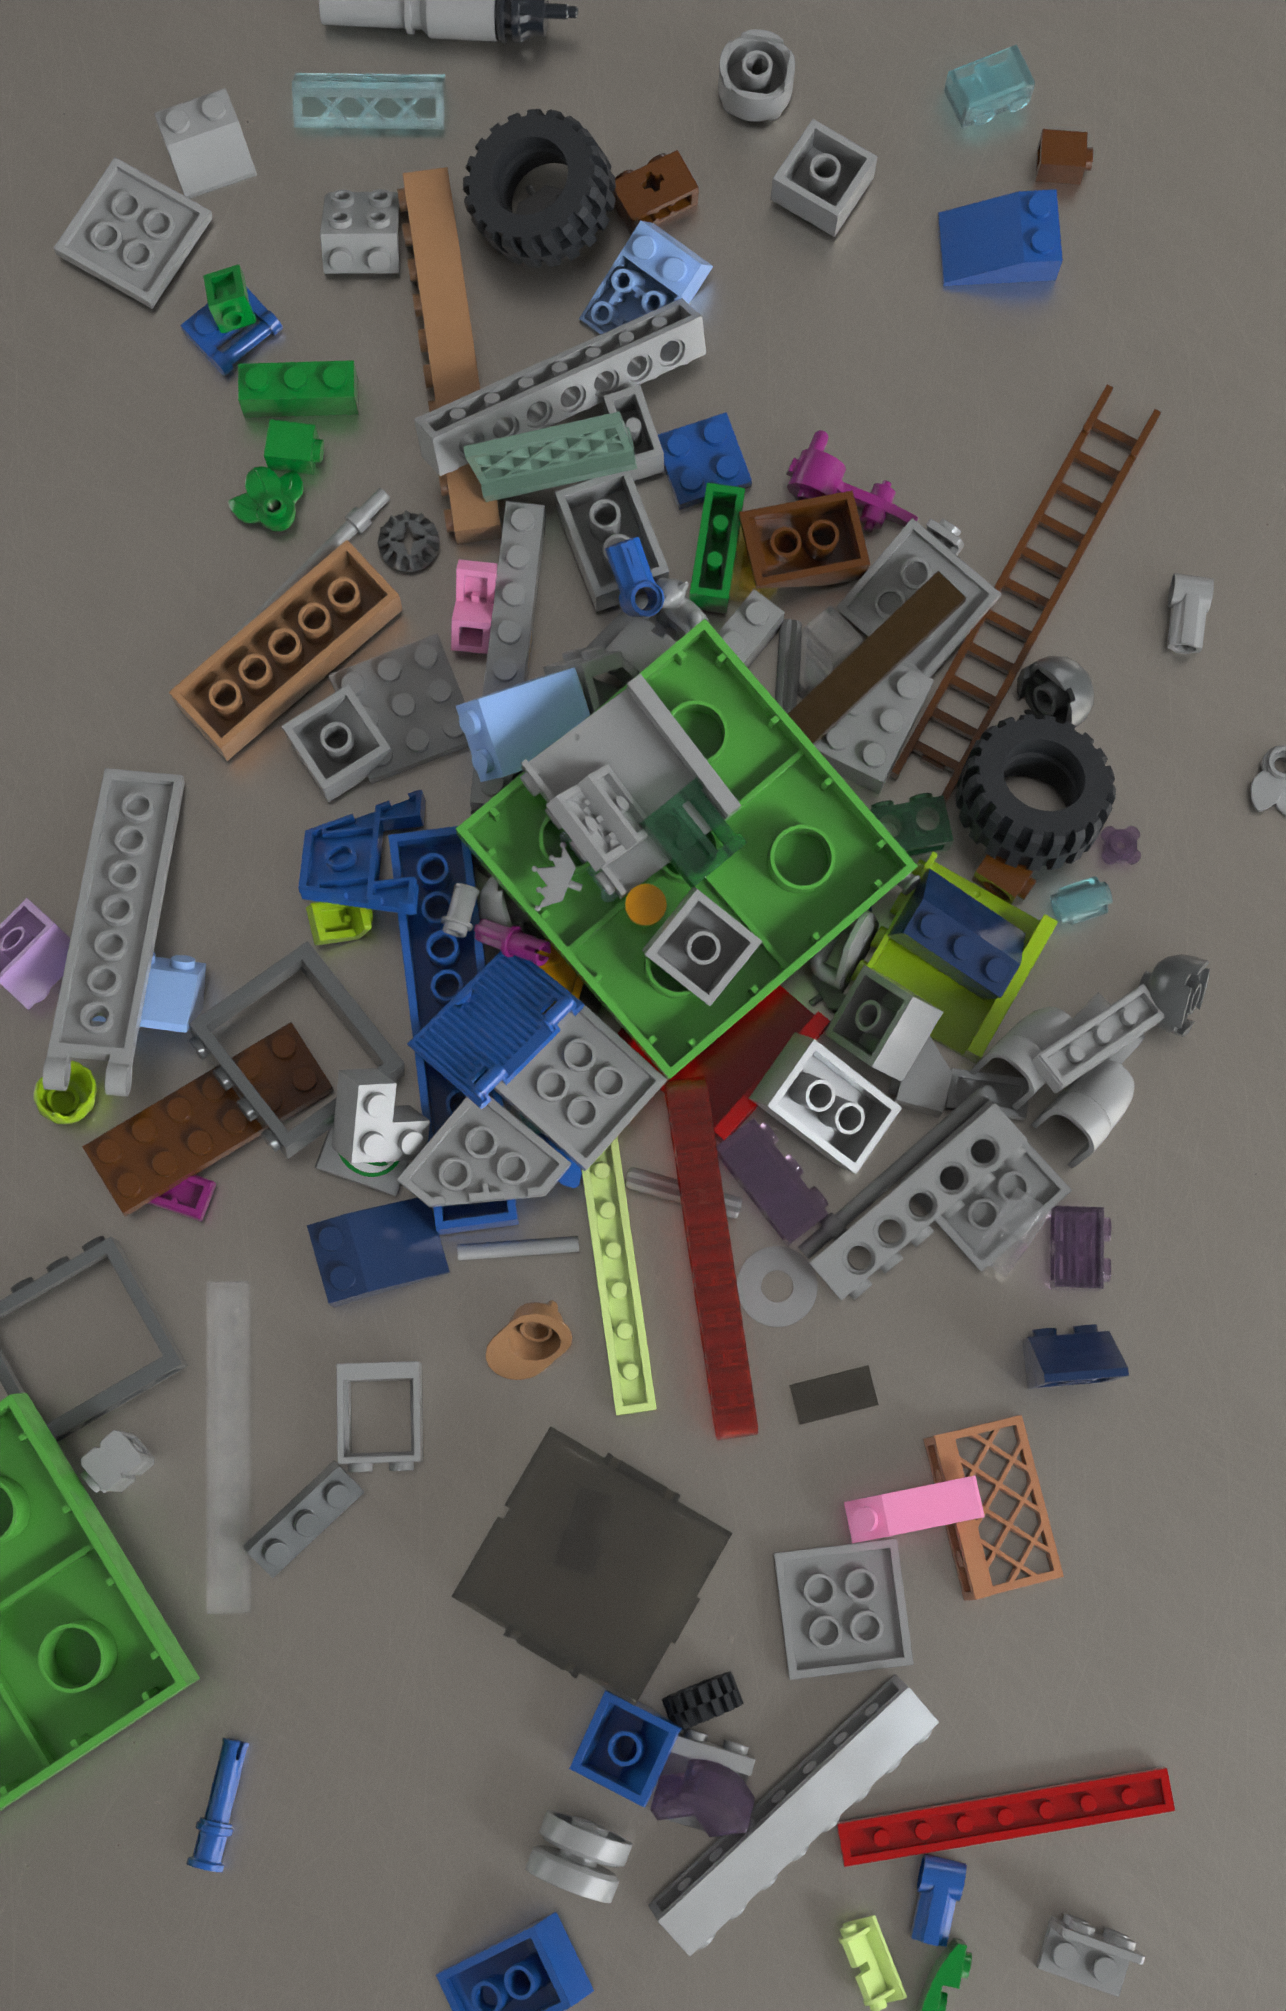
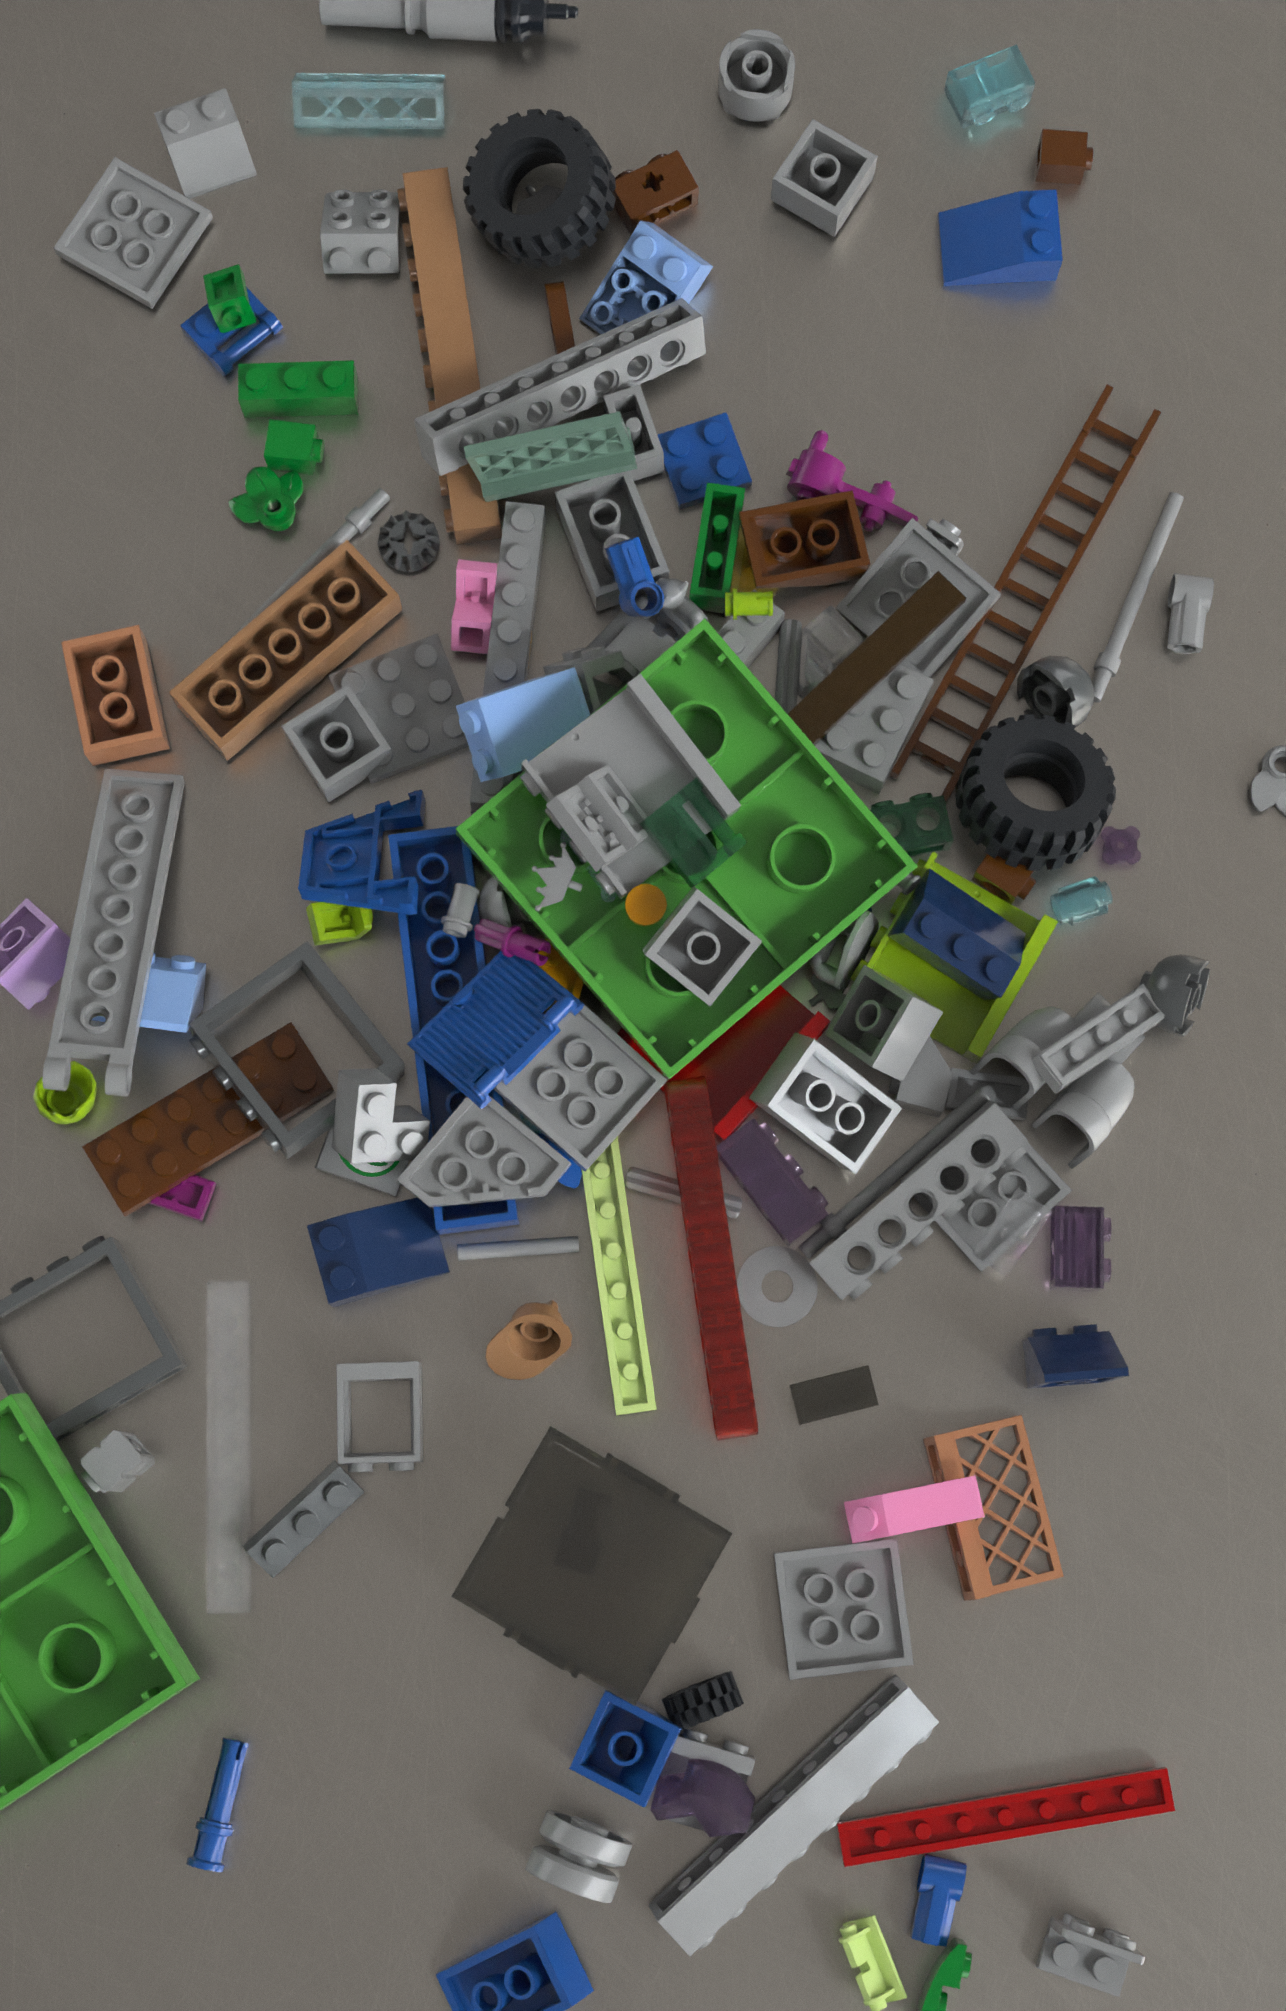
(115, 695): none -> nougat brick
(559, 316): none -> reddish brown beam
(748, 603): none -> lime pin
(1108, 661): none -> light grey bar

